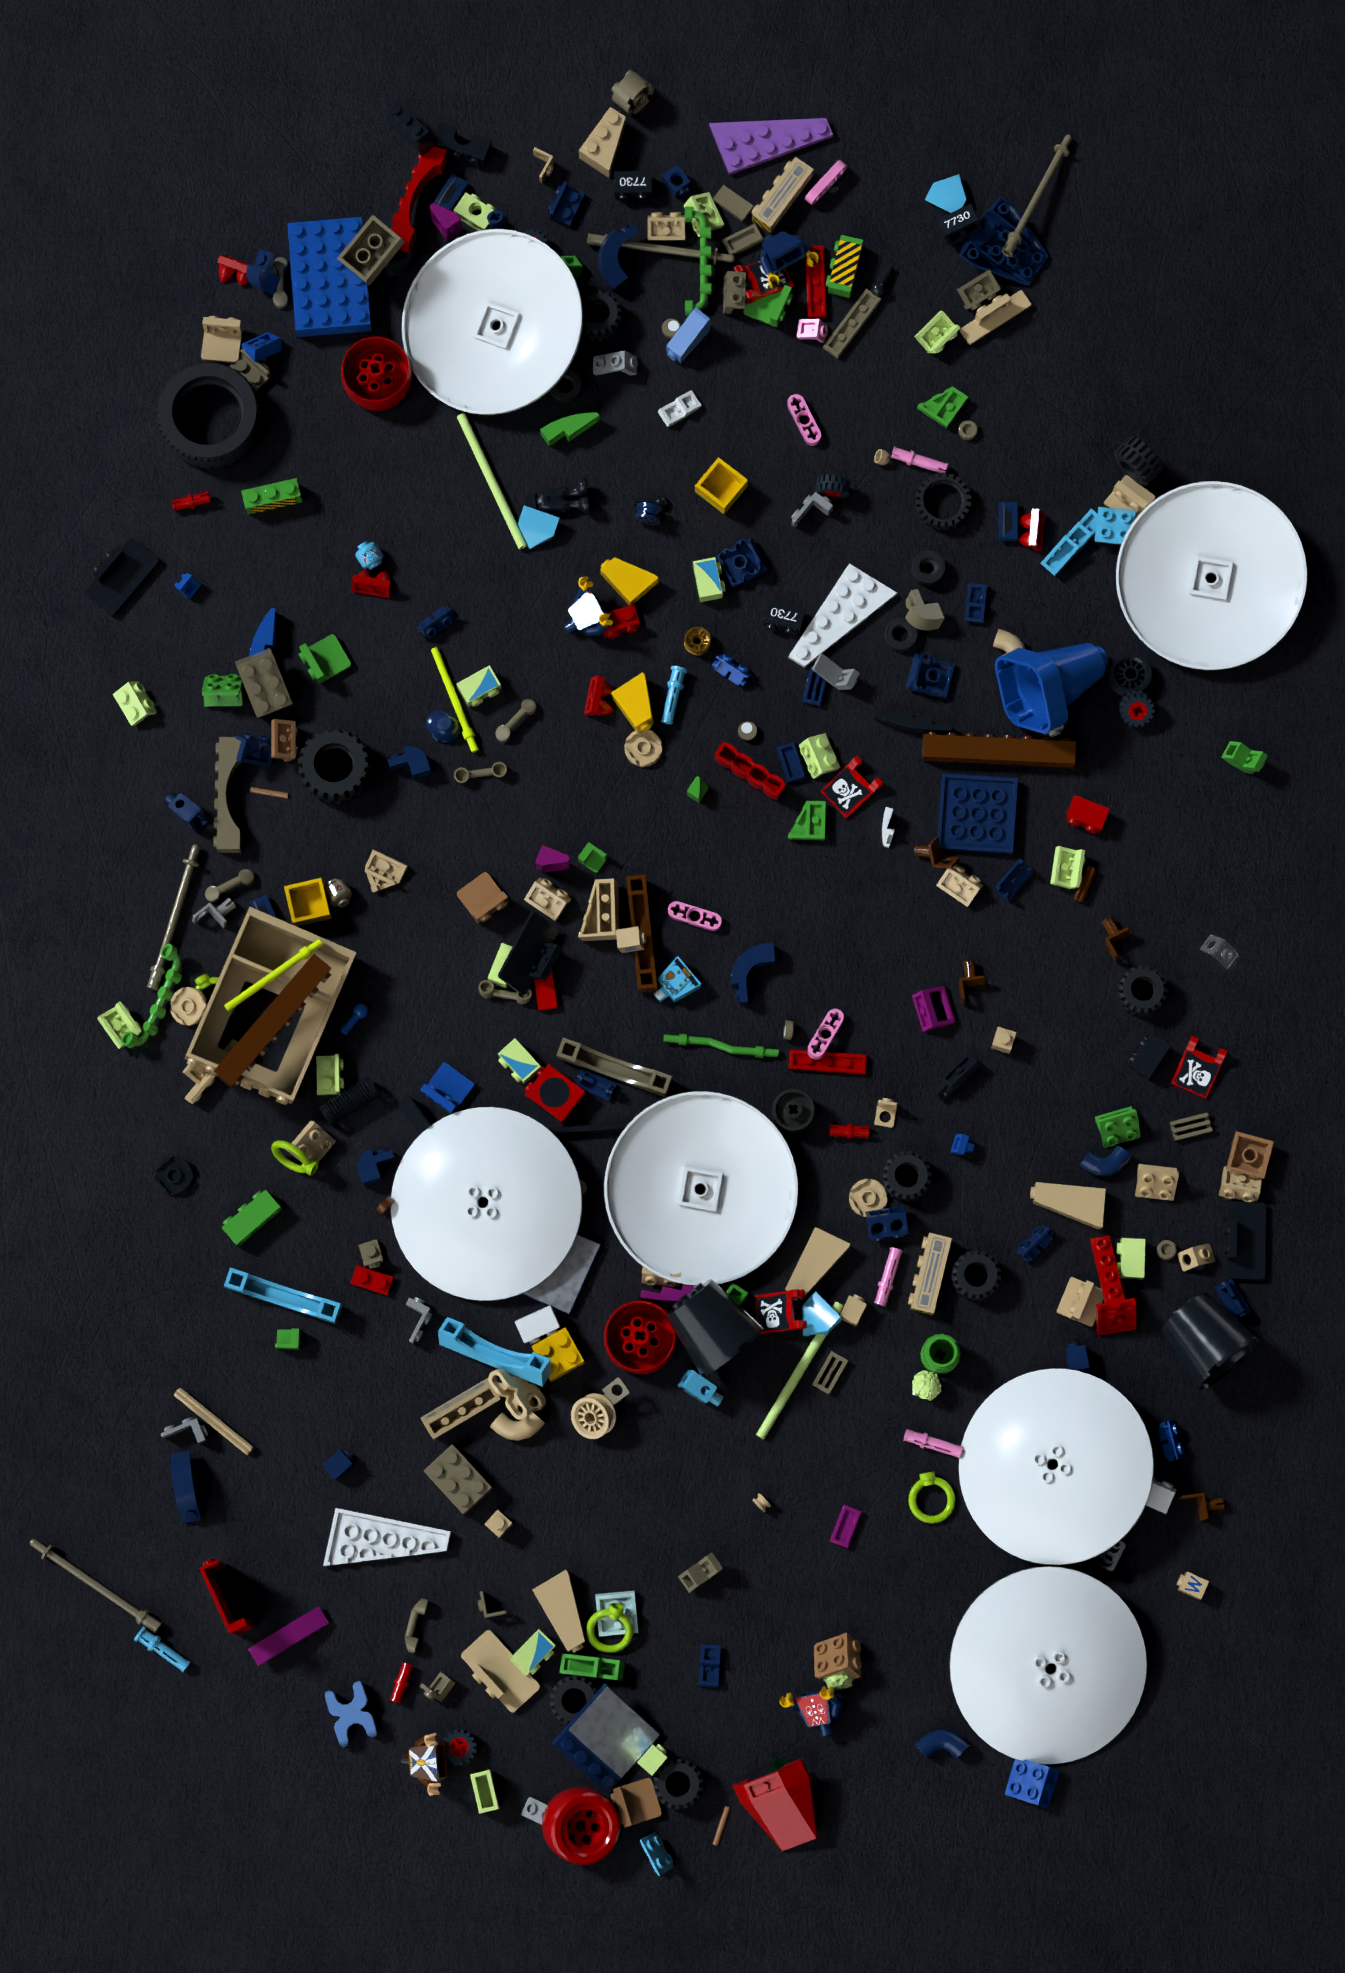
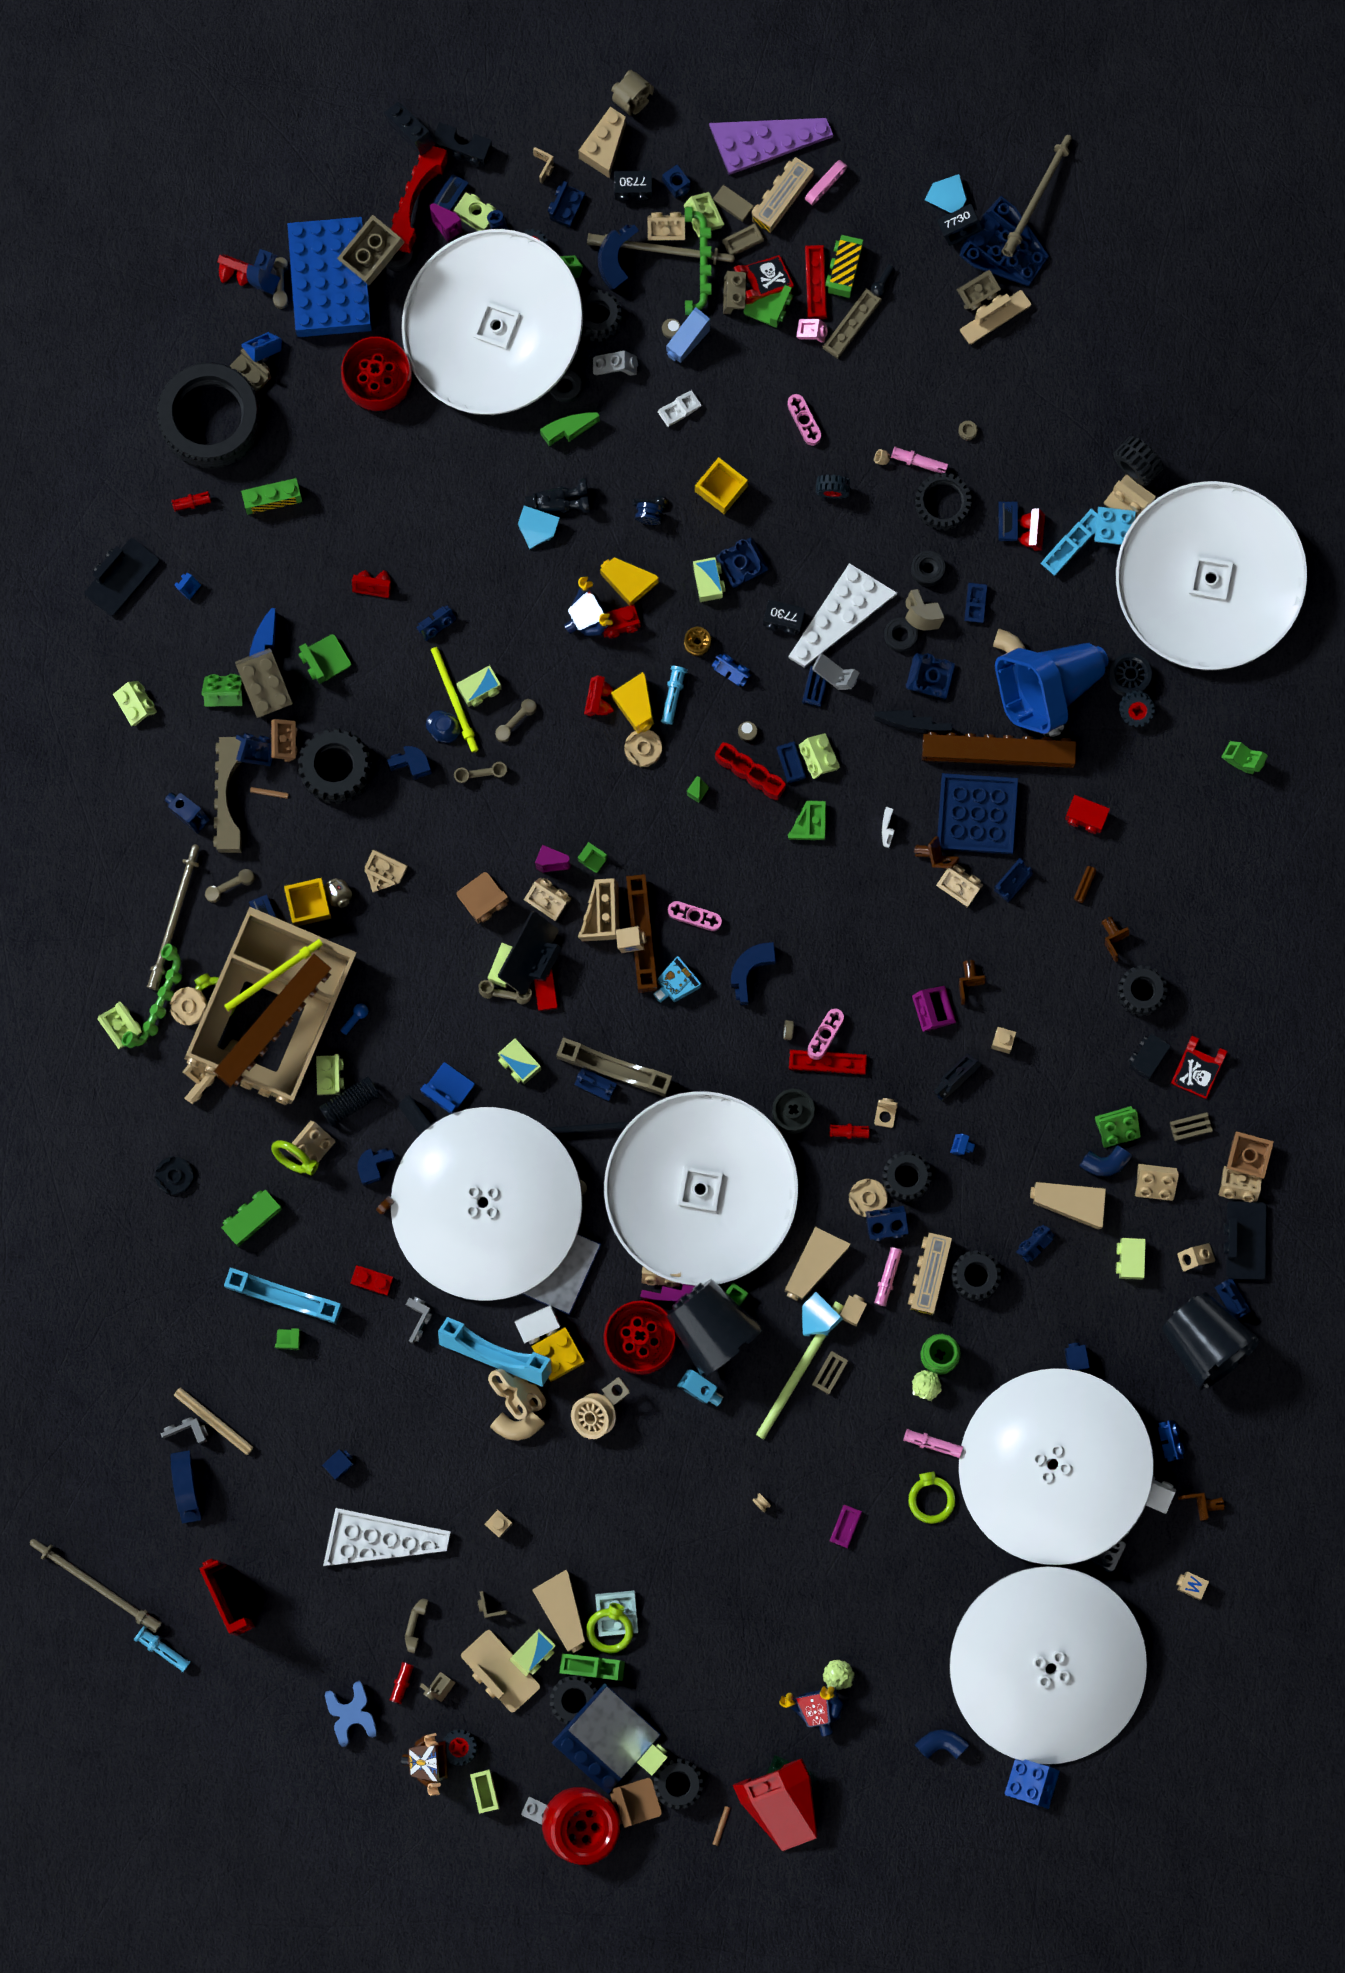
(218, 913): light grey bracket -> none
(221, 339): tan bracket -> none
(288, 1636): magenta slope -> none
(369, 555): medium azure head -> none
(371, 1254): dark tan bracket -> none
(458, 1479): dark tan brick -> none
(460, 1408): tan brick -> none
(491, 480): yellowish green piece -> none
(554, 1093): red brick -> none
(657, 1854): medium azure hinge -> none
(700, 1572): dark tan brick -> none
(709, 1666): dark blue slope -> none
(758, 1051): bright green bar -> none
(776, 1311): flag -> none
(783, 251): dark blue torso -> none
(822, 503): light grey bracket -> none
(837, 1655): medium nougat bracket -> none
(850, 789): flag -> none
(937, 333): yellowish green bracket -> none
(944, 406): bright green wing -> none
(1067, 867): yellowish green bracket -> none
(1080, 1301): tan bracket -> none
(1117, 1312): red bracket -> none
(1166, 1250): dark tan tile -> none
(1221, 950): clear bracket -> none

